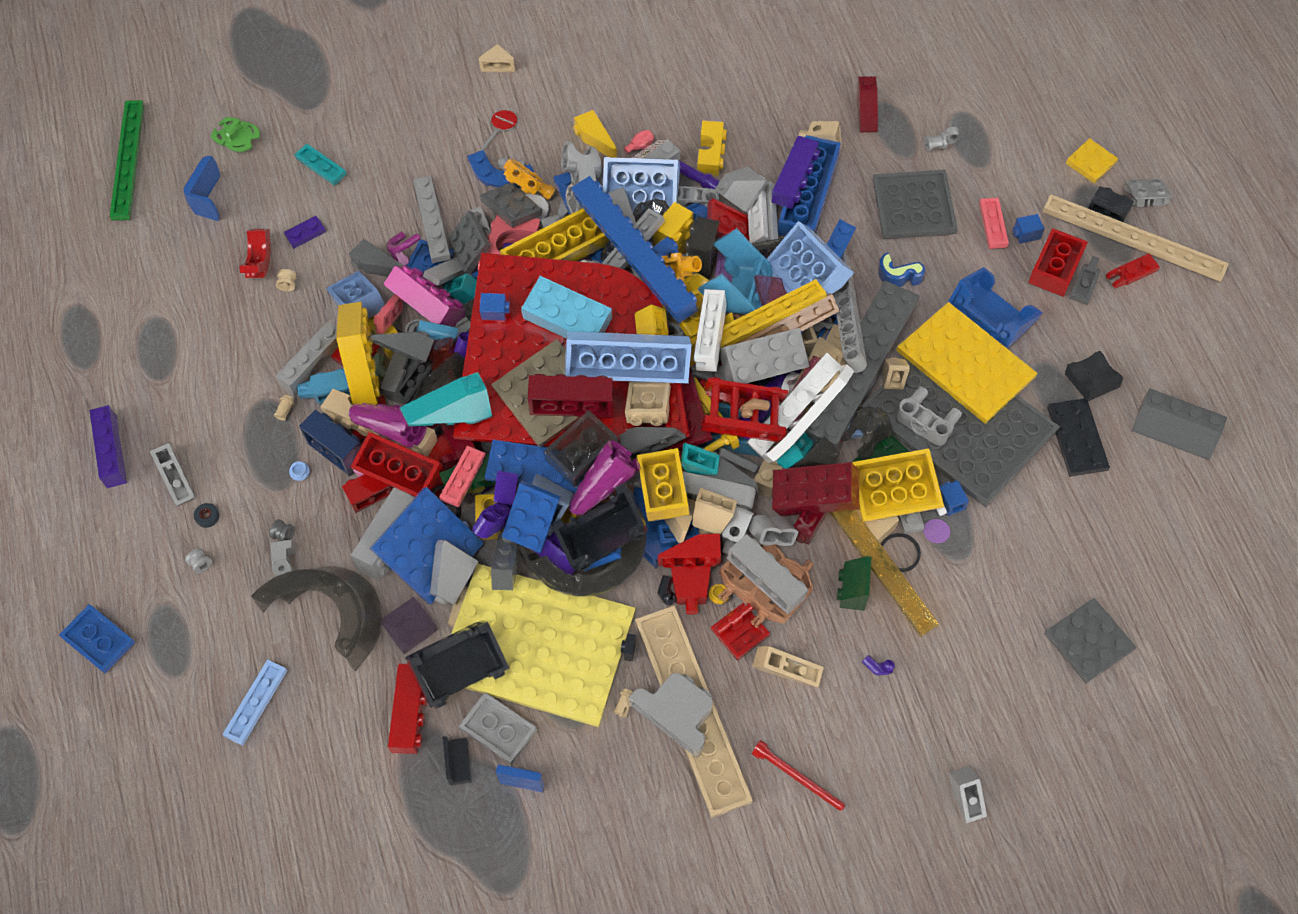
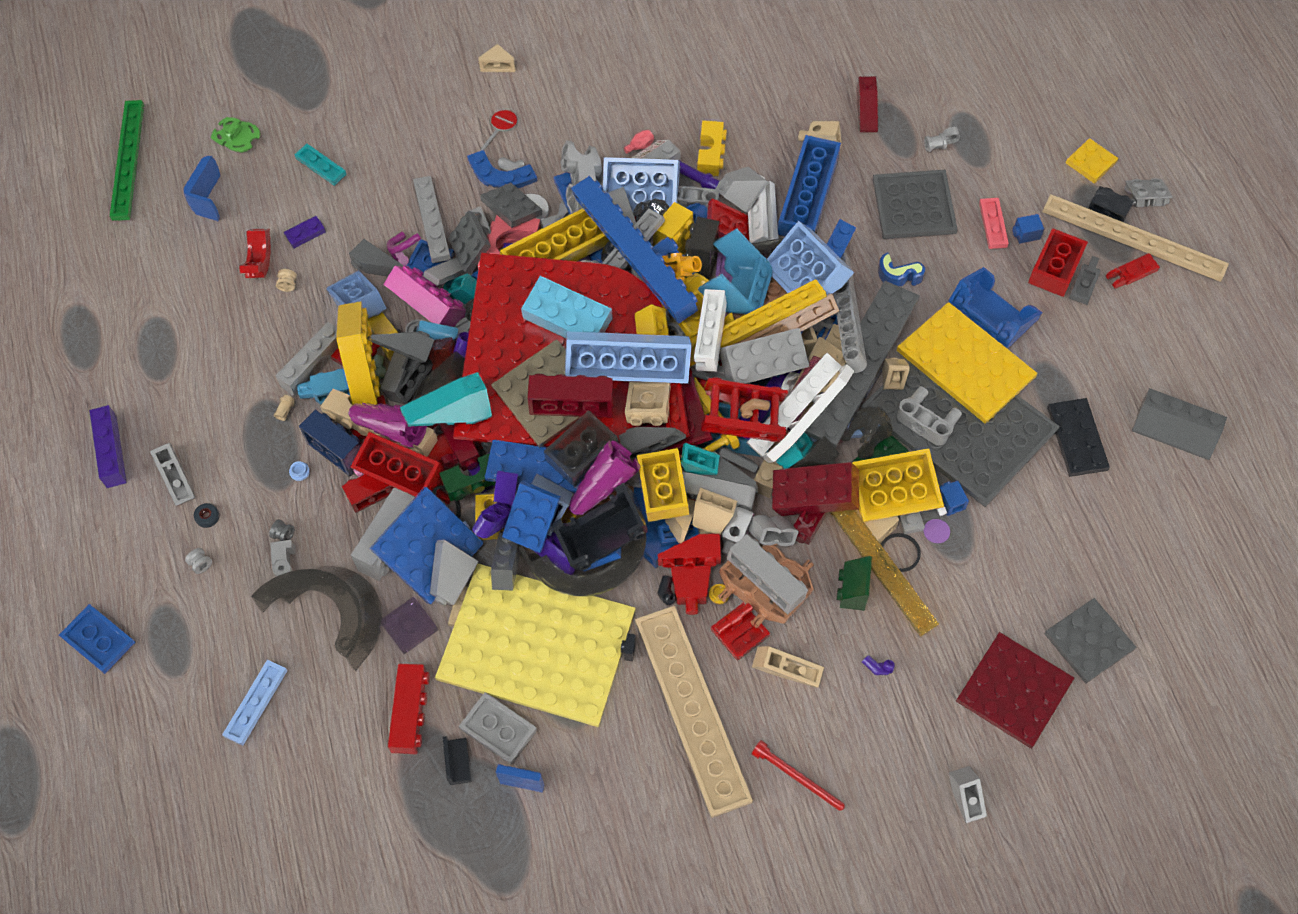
(388, 314): coral plate -> none
(457, 662): black windscreen -> none
(462, 476): coral tile -> none
(494, 306): blue brick -> none
(523, 177): light orange brick -> none
(594, 134): yellow slope -> none
(623, 705): tan pin -> none
(677, 710): light grey brick -> none
(769, 288): clear pink piece -> none
(795, 171): dark purple brick -> none
(1015, 690): none -> dark red plate
(1093, 376): black brick -> none

